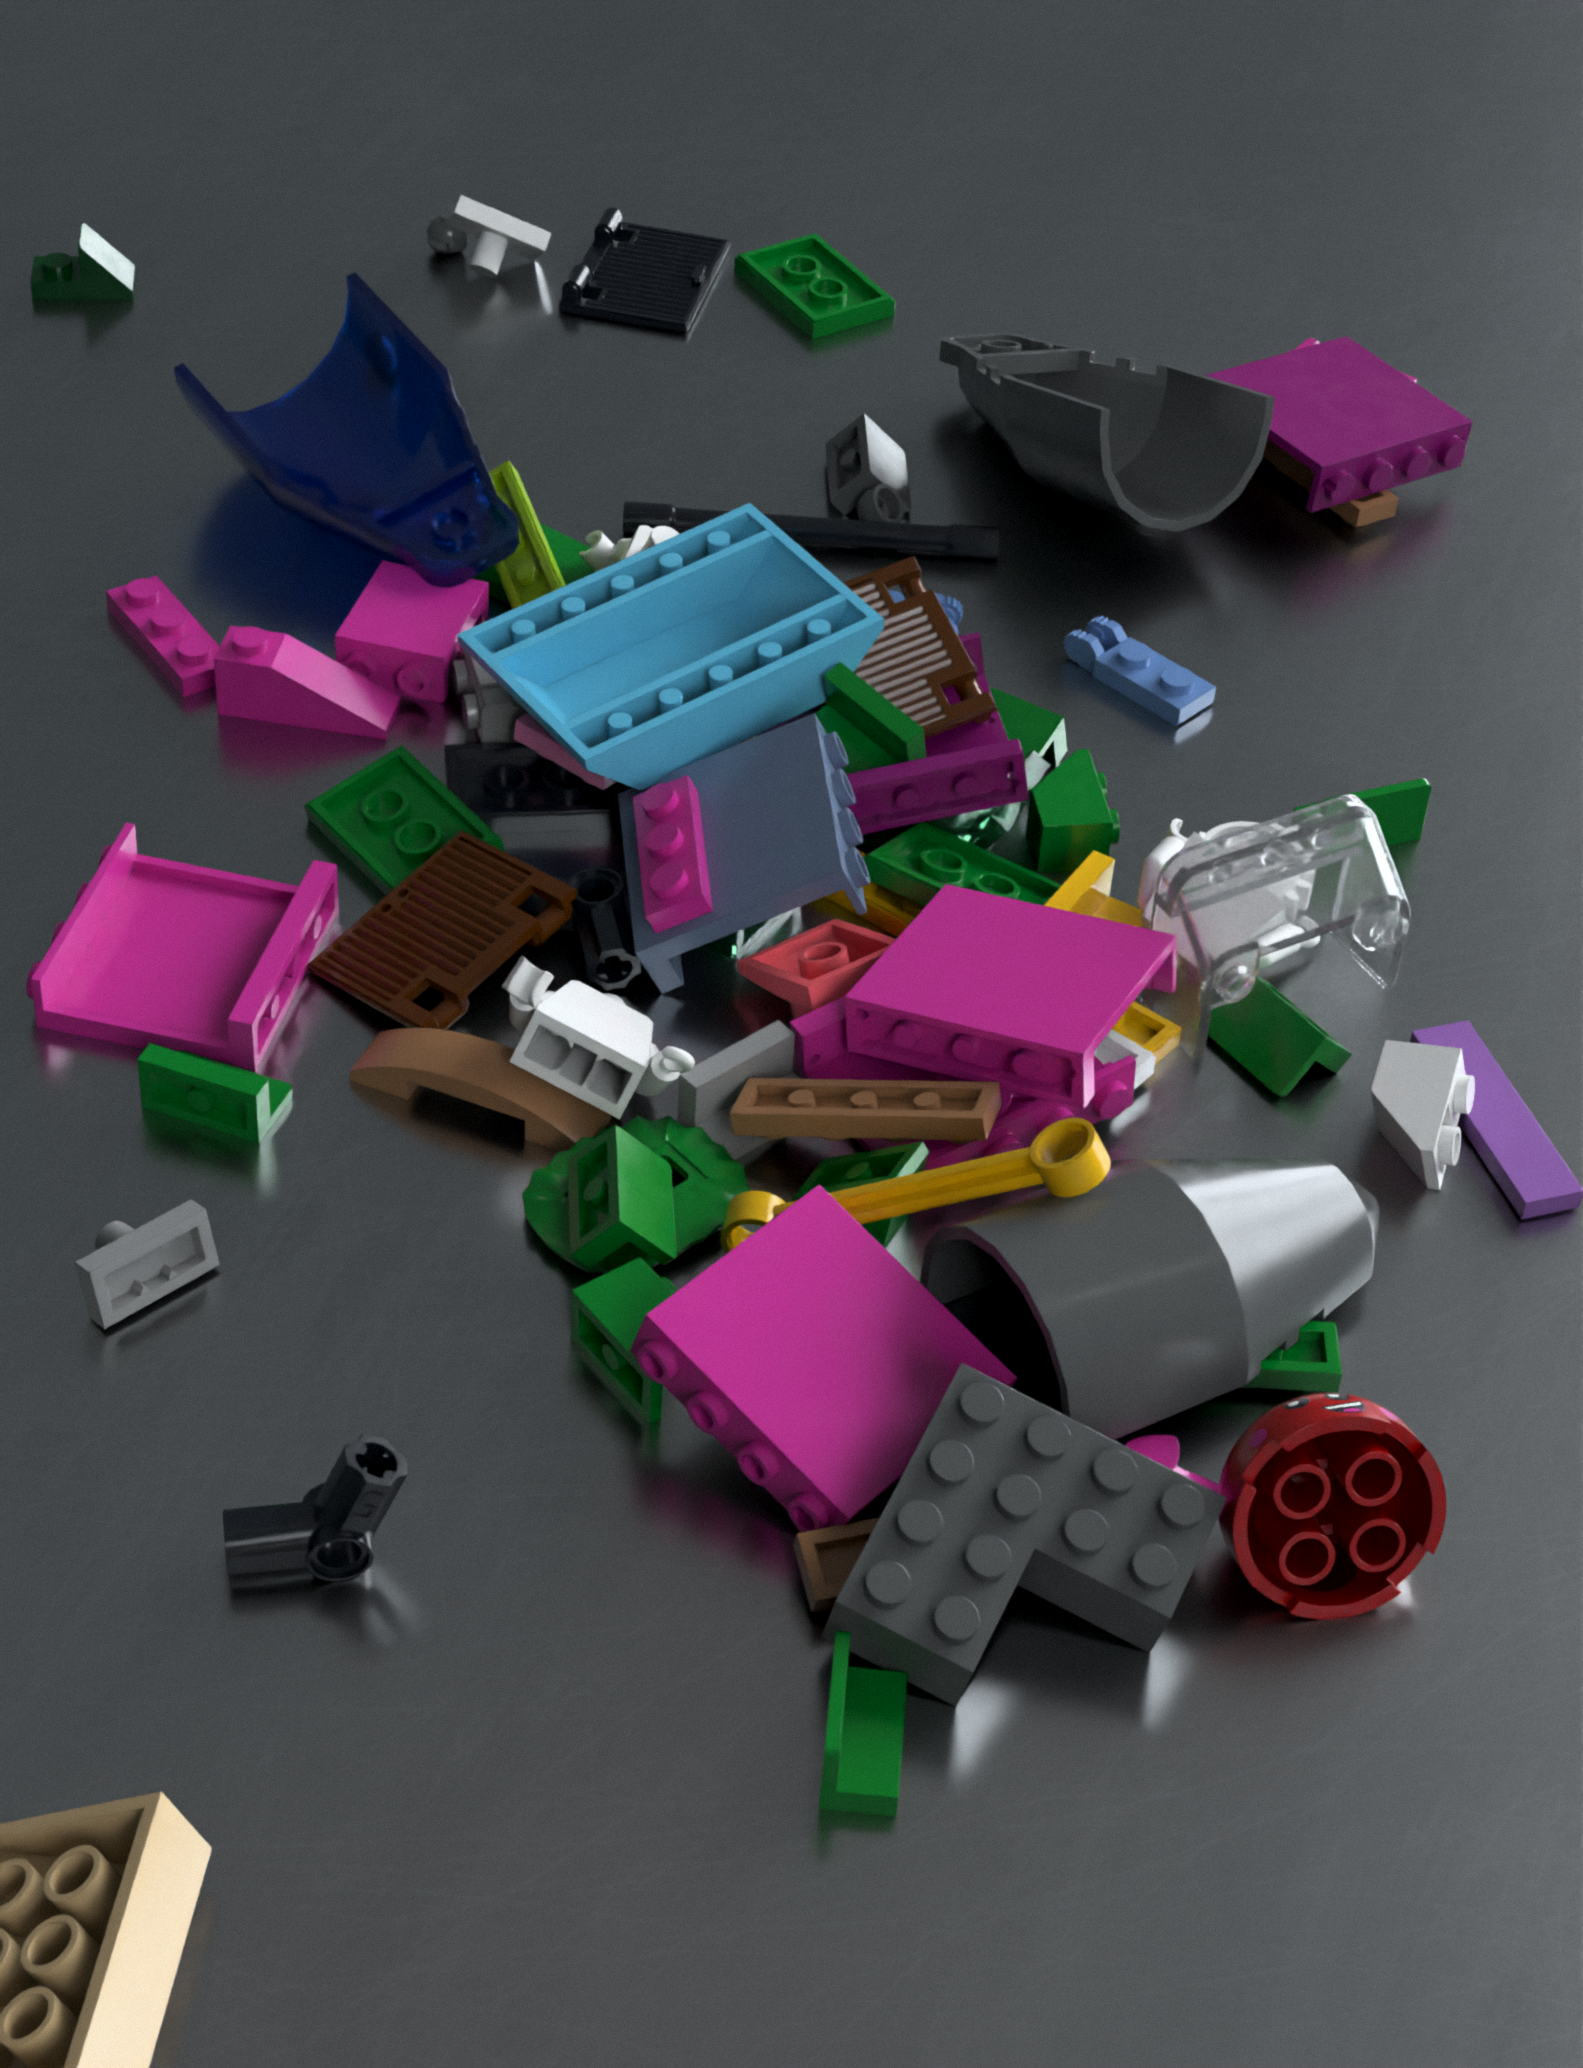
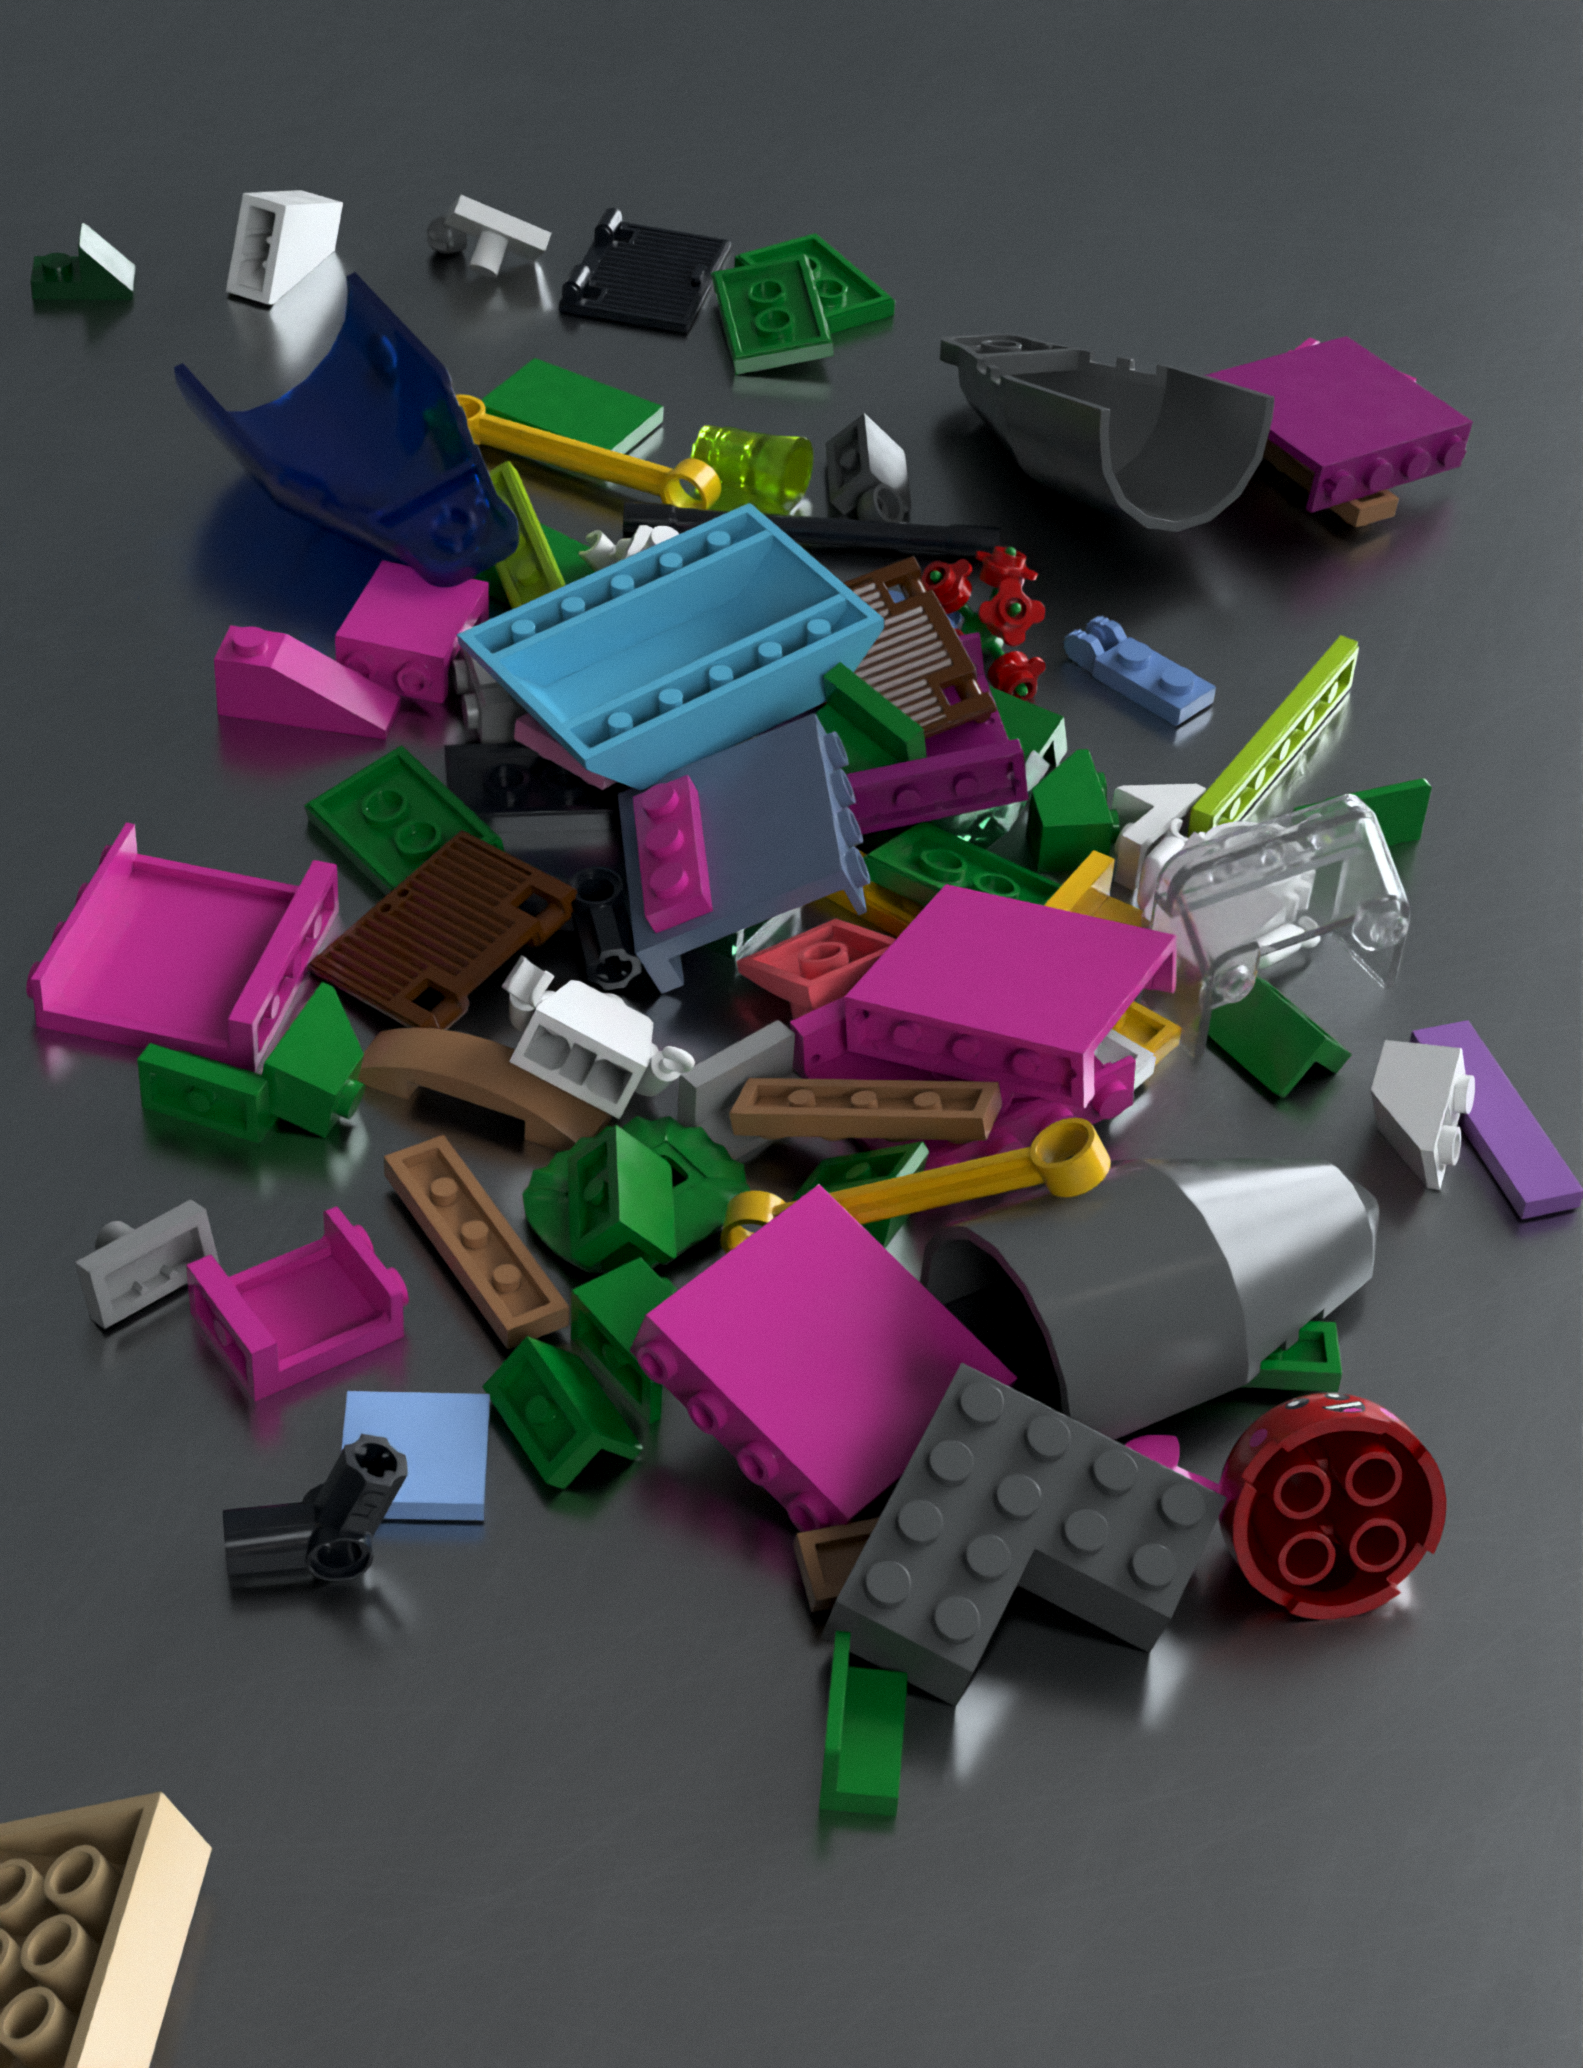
(166, 633): dark pink plate -> none
(280, 241): none -> white slope
(300, 1308): none -> dark pink panel
(316, 1066): none -> green slope
(442, 1445): none -> light blue tile
(476, 1241): none -> medium nougat plate
(557, 1411): none -> green panel
(573, 407): none -> green tile
(593, 459): none -> yellow piece
(758, 462): none -> clear neon green plant
(772, 314): none -> green tile
(1000, 619): none -> red plant
(1144, 821): none -> white slope
(1277, 739): none -> lime tile

